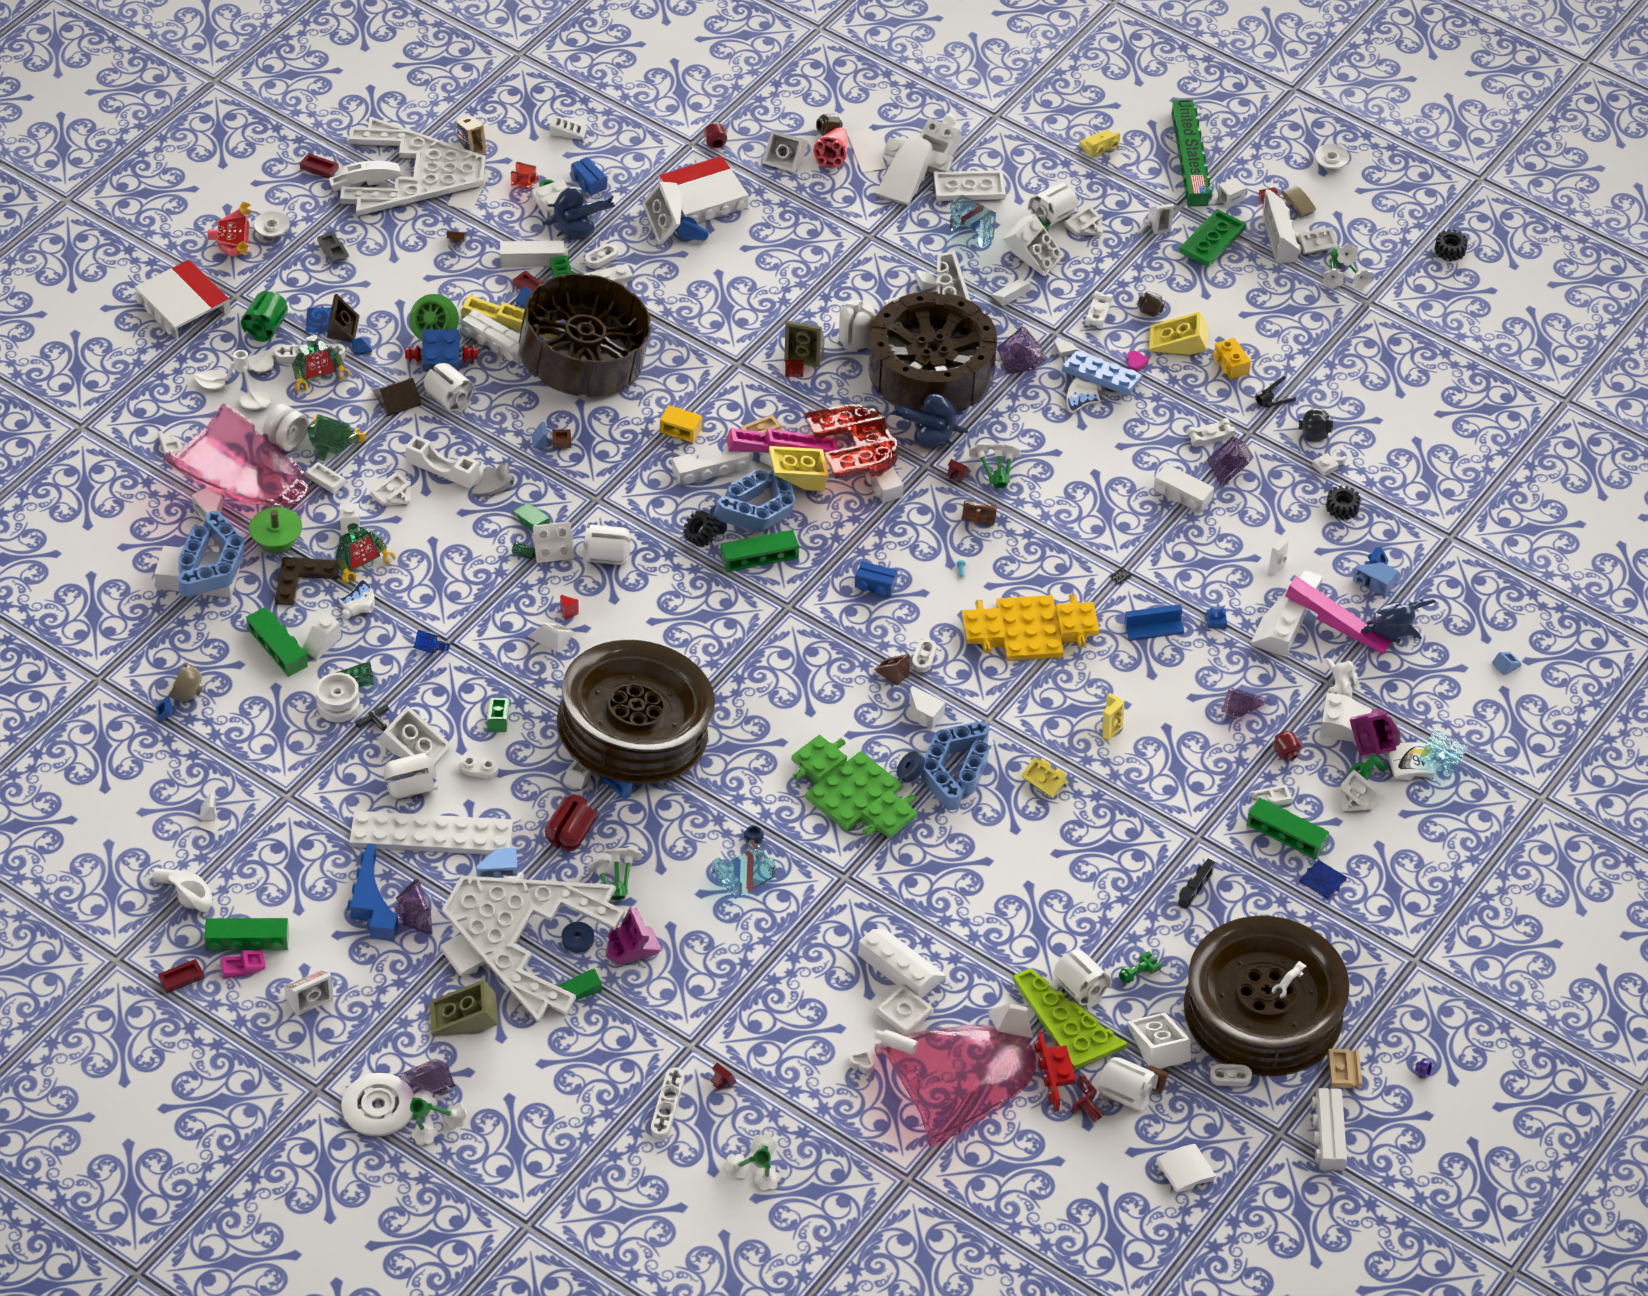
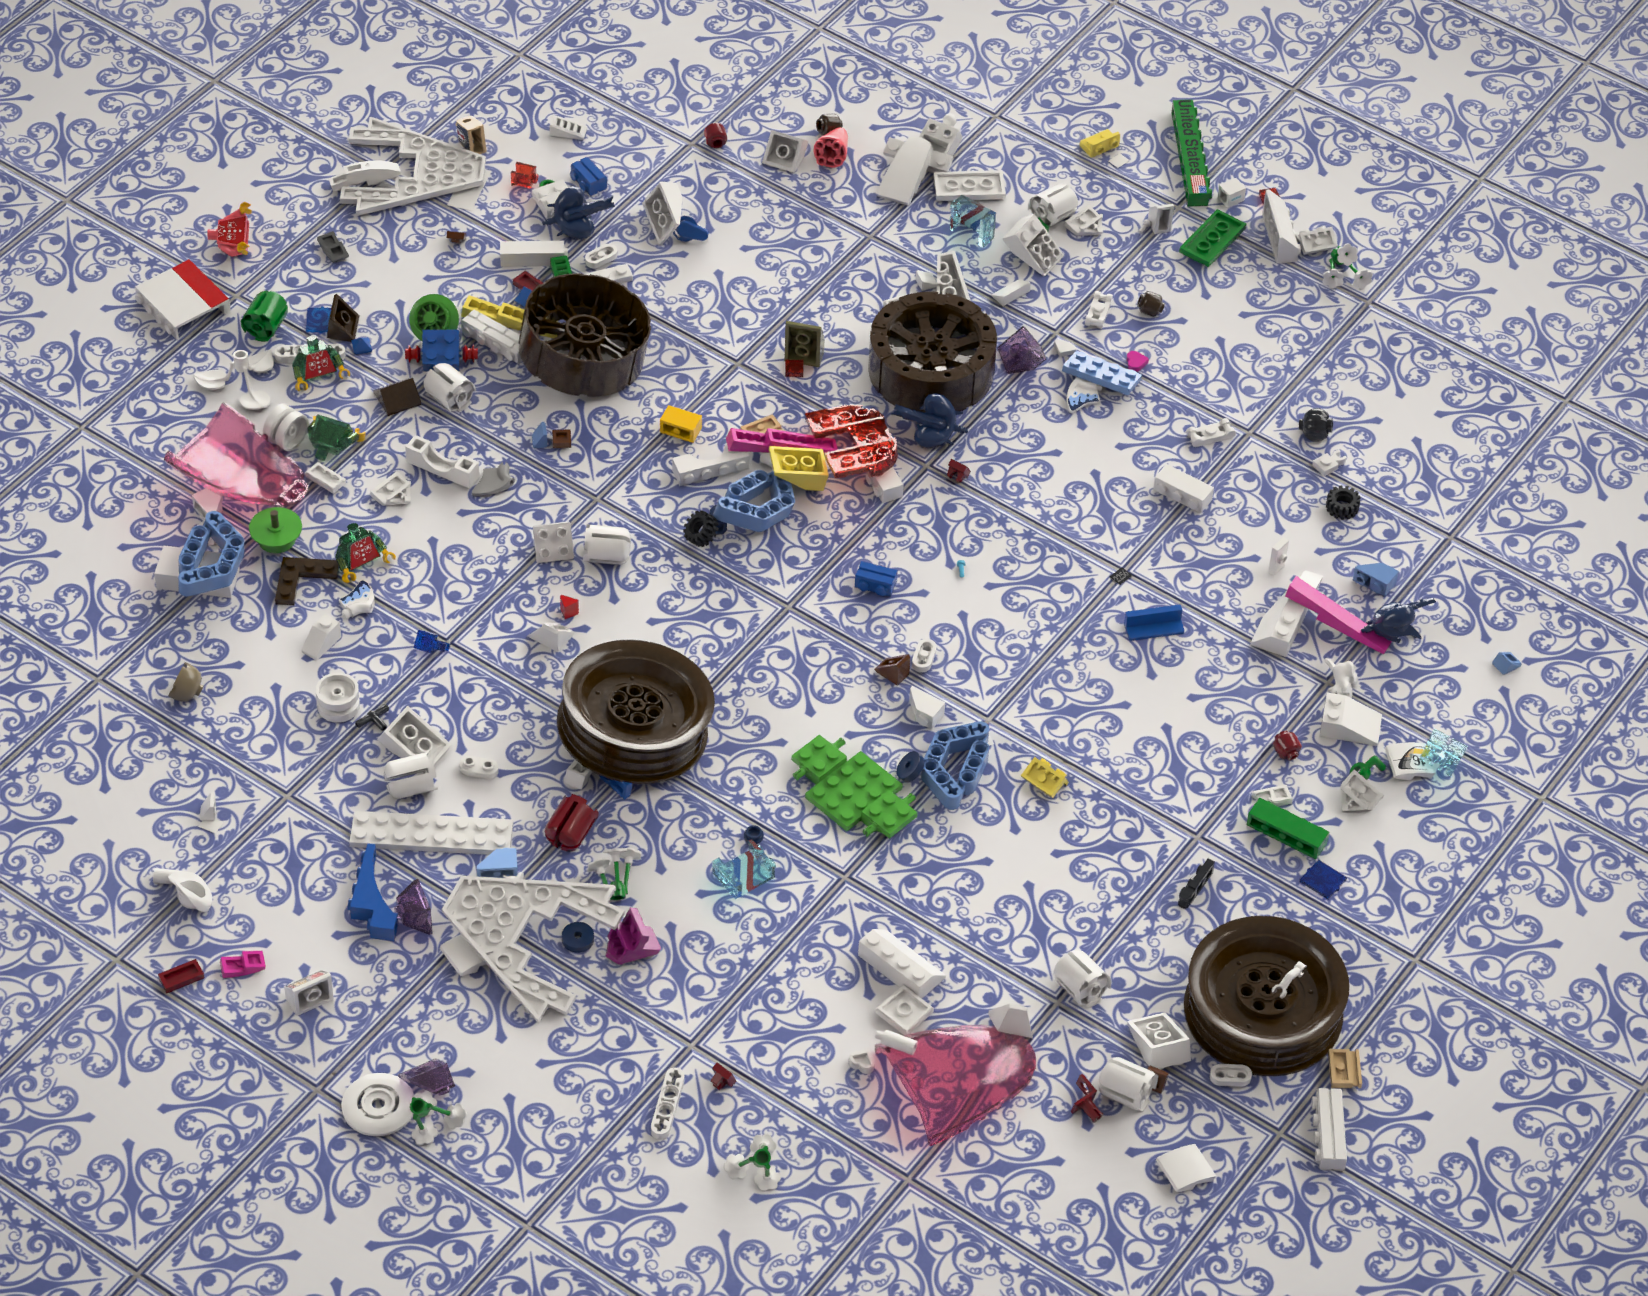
(164, 709): blue slope -> none
(169, 443): white tile -> none
(246, 934): green brick -> none
(271, 224): white dish -> none
(277, 641): green brick -> none
(319, 165): dark red tile -> none
(349, 514): white slope -> none
(364, 672): clear green slope -> none
(464, 1010): olive slope -> none
(498, 715): green slope -> none
(523, 550): clear green piece -> none
(531, 516): slope -> none
(583, 984): green slope -> none
(708, 189): white panel -> none
(759, 550): green brick -> none
(856, 325): white cylinder -> none
(866, 150): white sticker -> none
(979, 512): reddish brown hips -> none
(999, 478): plant -> none
(1030, 626): yellow piece -> none
(1057, 1068): red bracket -> none
(1067, 1021): lime wing -> none
(1113, 716): light yellow bracket -> none
(1146, 962): green hinge -> none
(1180, 335): light yellow slope -> none
(1216, 618): blue tile -> none
(1229, 459): clear purple slope -> none
(1232, 358): yellow brick -> none
(1241, 703): clear purple slope -> none
(1265, 396): black plant -> none
(1300, 201): dark tan slope -> none
(1331, 156): white dish -> none
(1375, 732): magenta piece -> none
(1377, 557): blue tile -> none
(1423, 1068): dark purple plate -> none
(1451, 252): black tyre -> none

